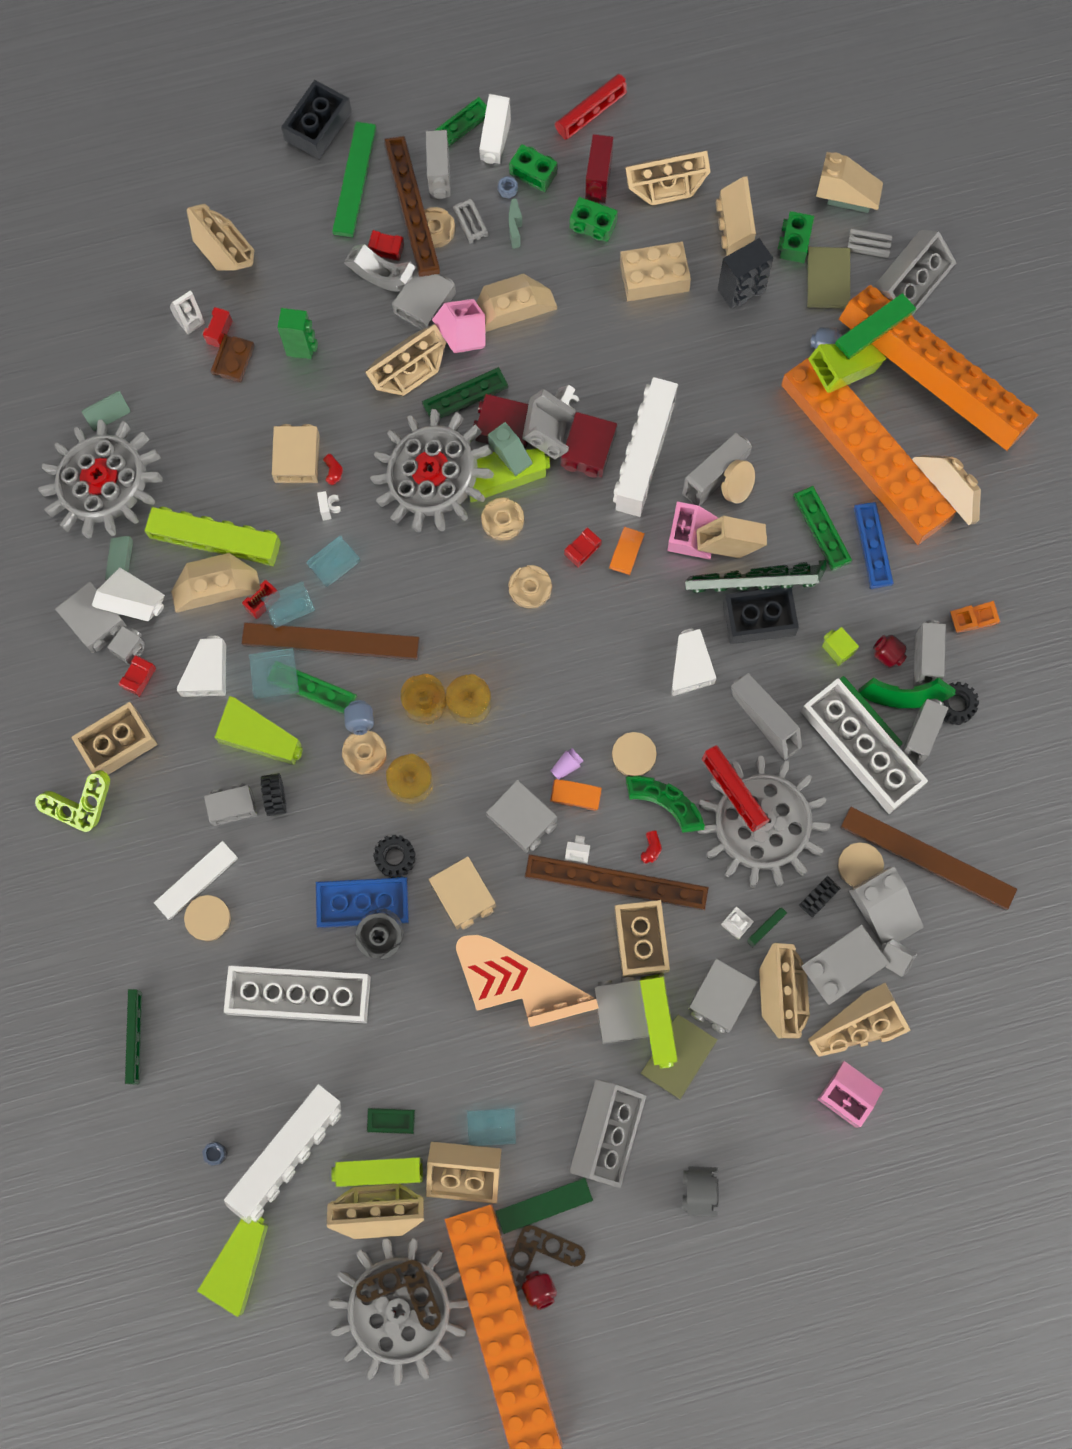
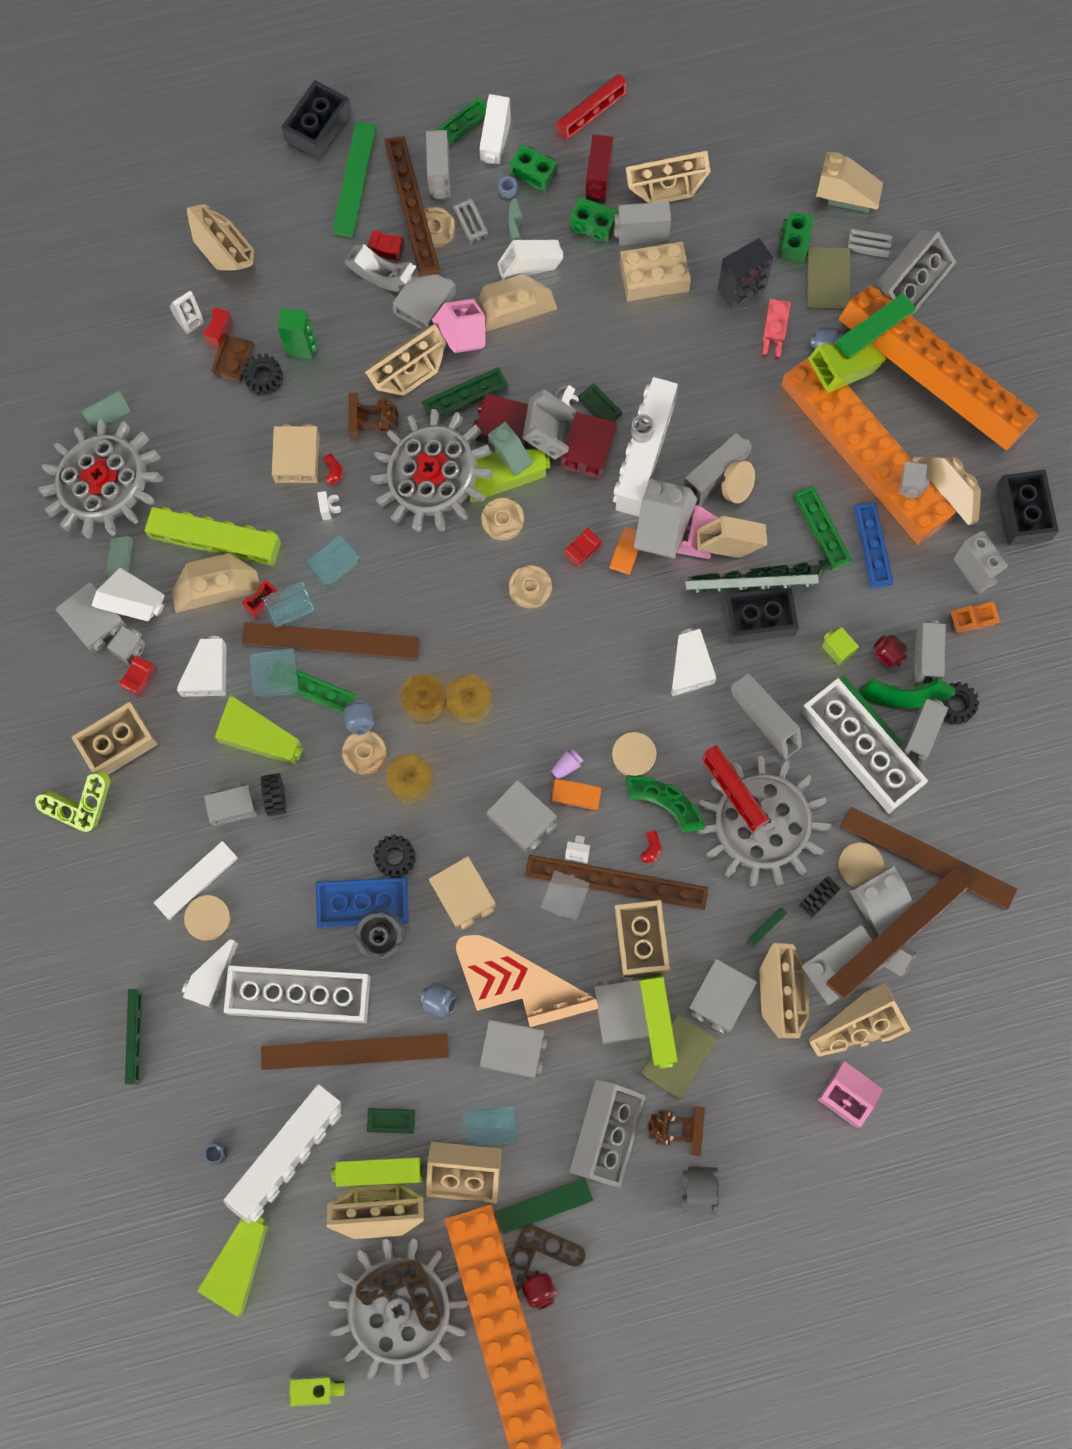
(208, 979): none -> white slope
(262, 363): none -> black tyre
(302, 1388): none -> lime torso
(354, 1052): none -> reddish brown tile
(359, 414): none -> reddish brown tile
(438, 1000): none -> sand blue head
(513, 1049): none -> light grey brick
(530, 257): none -> white slope
(565, 895): none -> clear piece
(599, 404): none -> dark green tile
(642, 223): none -> light grey brick
(644, 424): none -> light grey wheel
(663, 518): none -> light grey slope
(692, 1129): none -> reddish brown tile
(736, 216): tan slope -> none
(737, 923): white tile -> none
(776, 325): none -> coral hinge
(899, 933): none -> reddish brown tile
(913, 479): none -> light grey brick
(980, 562): none -> light grey panel
(1027, 507): none -> black brick

